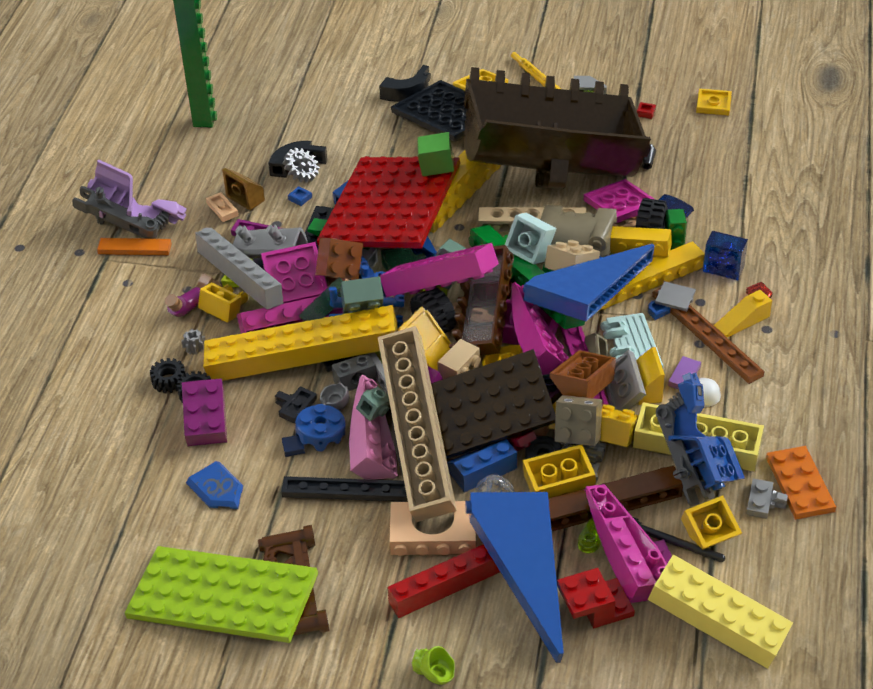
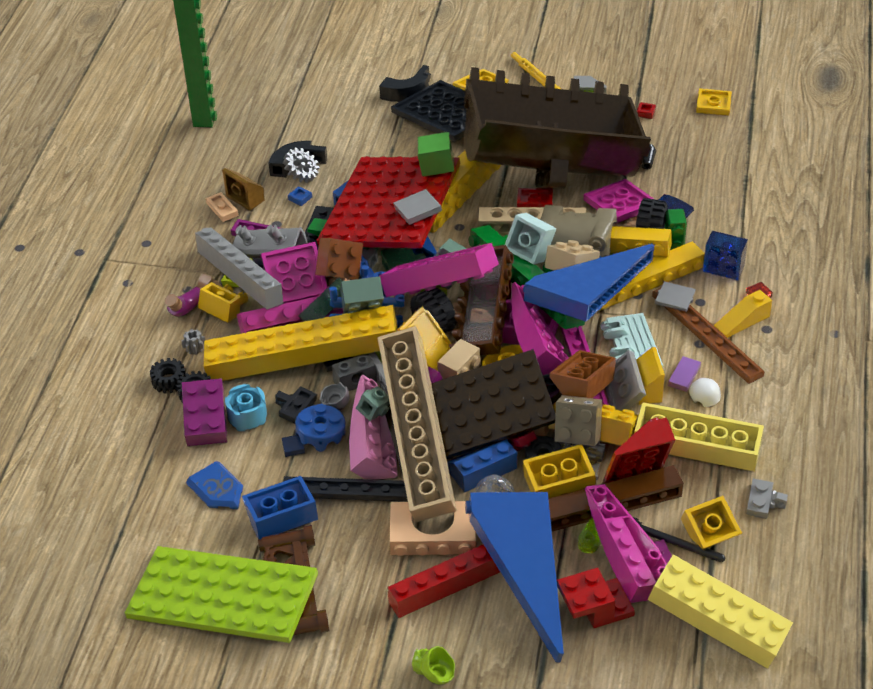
(113, 201): piece -> none
(134, 246): orange tile -> none
(246, 407): none -> medium azure brick
(280, 507): none -> blue slope
(417, 206): none -> light grey tile
(534, 197): none -> red plate
(596, 344): dark tan slope -> none
(643, 451): none -> red slope
(657, 311): blue tile -> none
(699, 458): blue piece -> none
(801, 482): orange plate -> none

